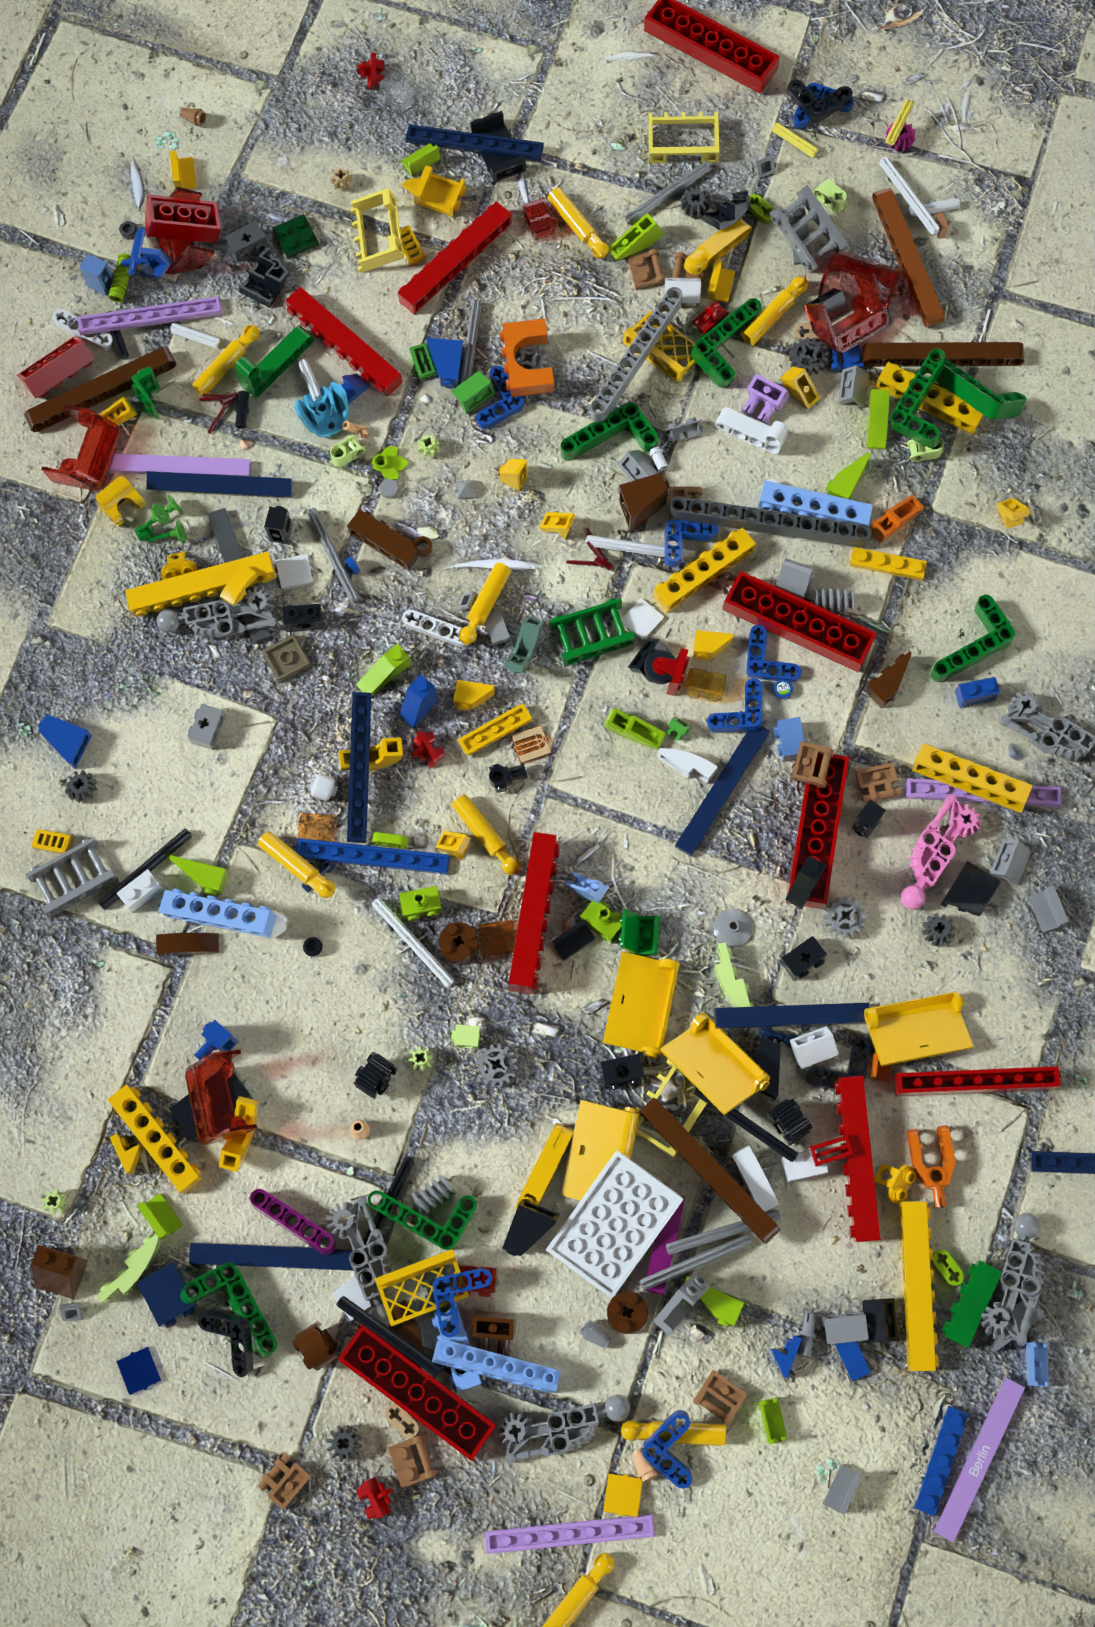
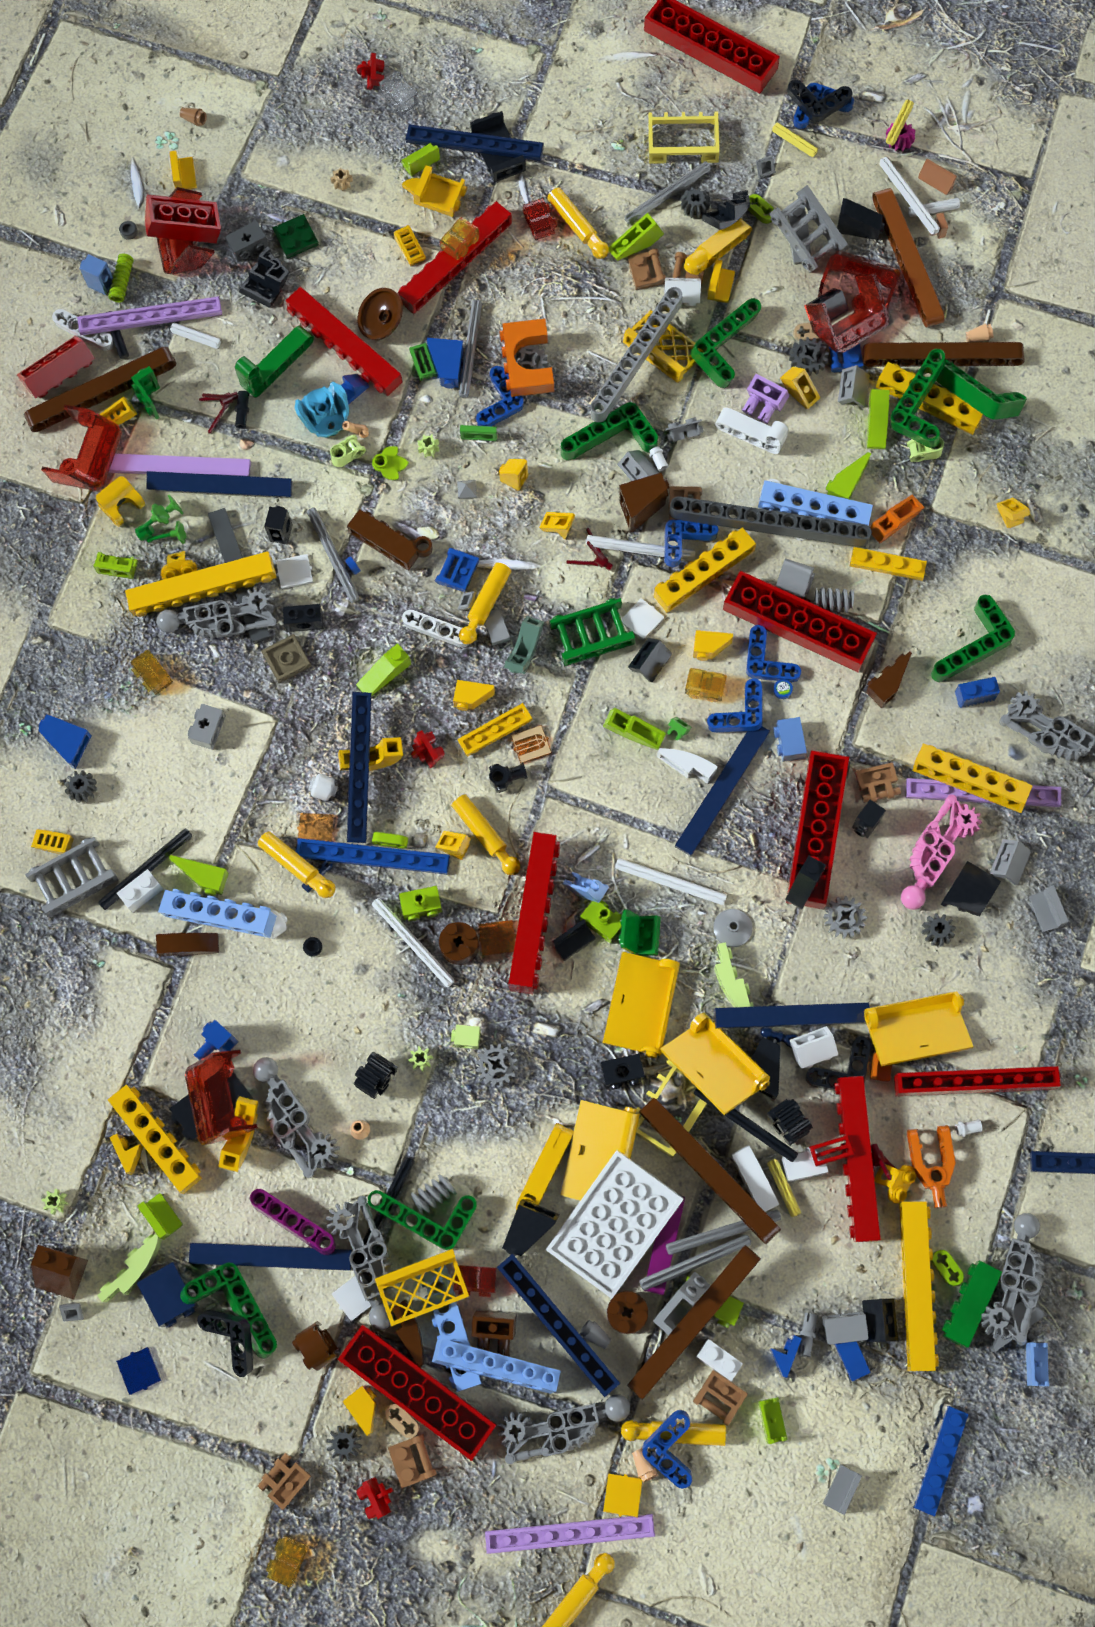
(115, 566): none -> lime hinge
(135, 258): blue sword -> none
(151, 672): none -> clear yellow brick
(157, 263): blue panel -> none
(225, 360): yellow piece -> none
(236, 586): yellow slope -> none
(278, 1115): none -> light grey arm
(287, 1561): none -> clear yellow brick
(310, 380): white axle -> none
(362, 1408): none -> yellow slope
(380, 314): none -> reddish brown dish
(388, 488): light grey tile -> none
(388, 1335): black axle -> none
(395, 249): light yellow hinge -> none
(418, 701): blue slope -> none
(440, 1296): blue beam -> none
(459, 238): none -> clear yellow brick
(462, 573): none -> blue plate
(473, 392): bright green panel -> none
(482, 433): none -> bright green tile
(558, 1325): none -> dark blue brick
(664, 668): plate -> none
(670, 881): none -> white axle
(693, 1322): none -> reddish brown beam
(710, 317): red hips -> none
(719, 1360): none -> white brick
(774, 311): yellow piece -> none
(784, 1188): none -> light yellow axle
(806, 762): medium nougat plate -> none
(809, 949): black brick -> none
(831, 195): yellowish green piece -> none
(859, 221): none -> black slope
(880, 1160): none -> dark red plant
(937, 177): none -> nougat slope
(963, 1129): none -> white pin
(979, 1460): lavender tile -> none
(980, 333): none -> light nougat cone

